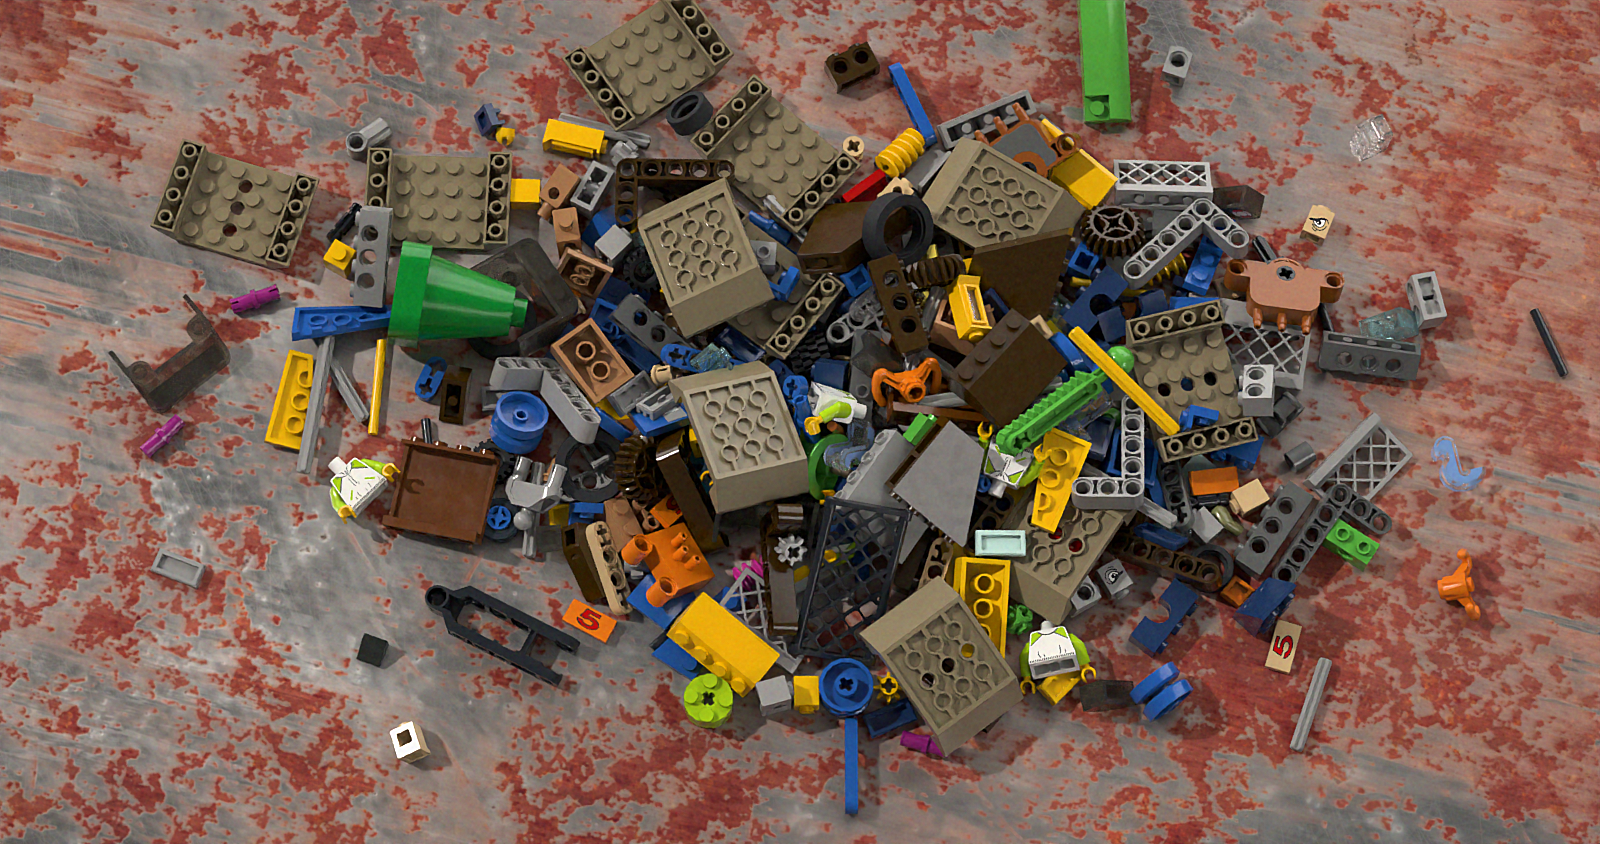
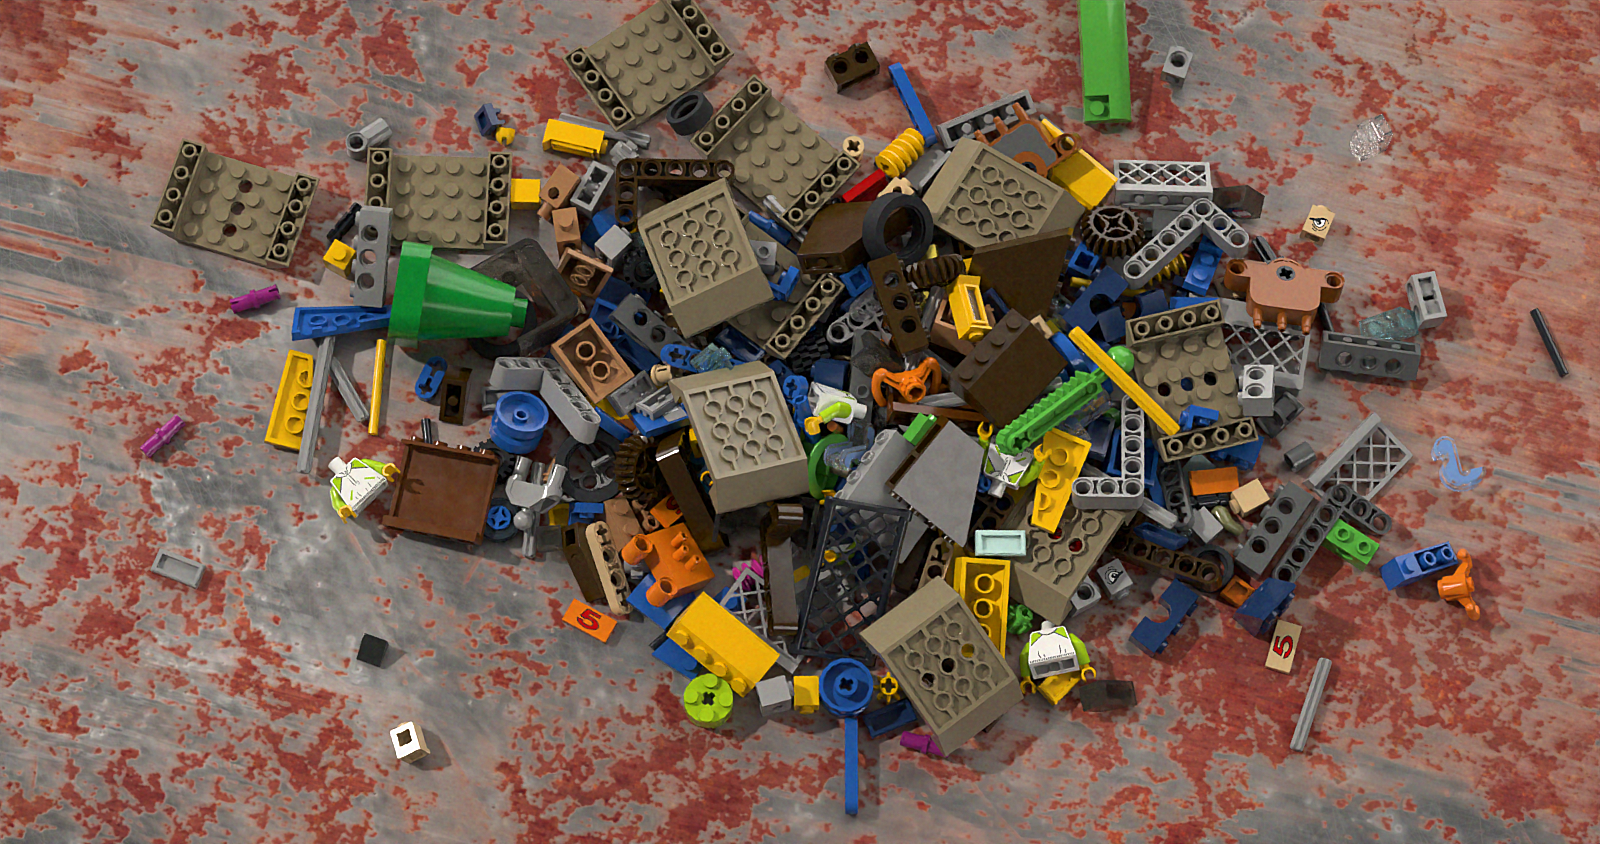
(182, 372): clear smoke windscreen -> none
(450, 604): black piece -> none
(788, 542): light grey gear -> none
(1159, 689): blue wheel -> none
(1417, 565): none -> blue slope

